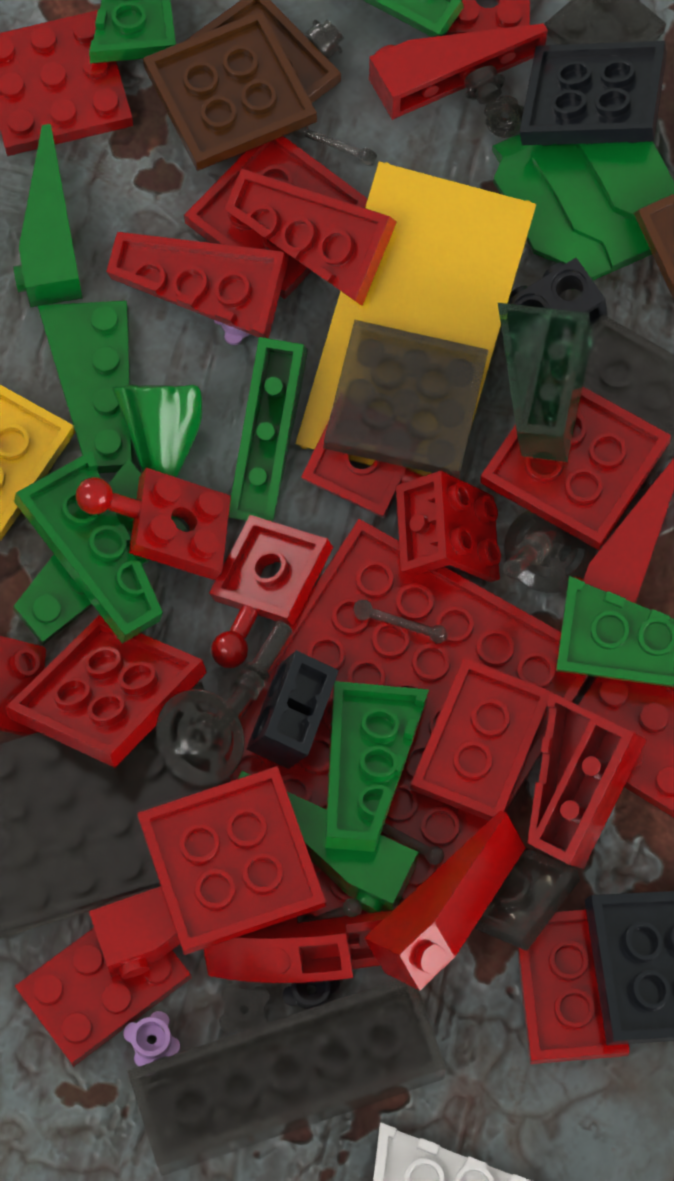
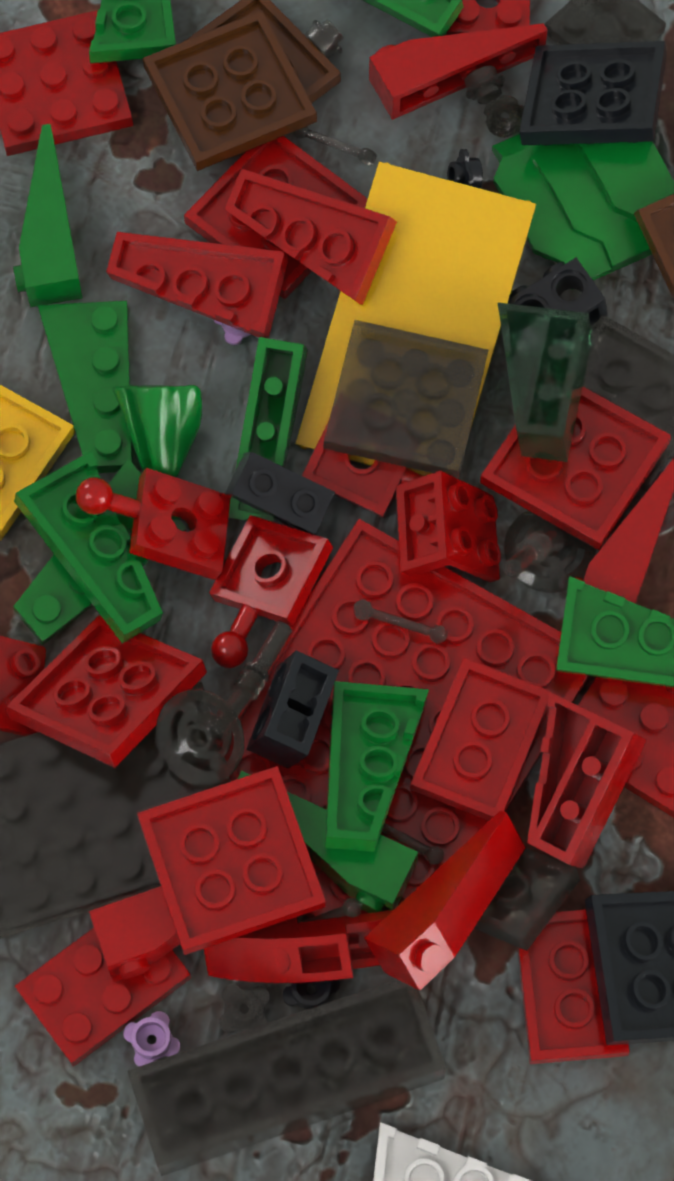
(279, 493): none -> black brick
(466, 170): none -> black plate

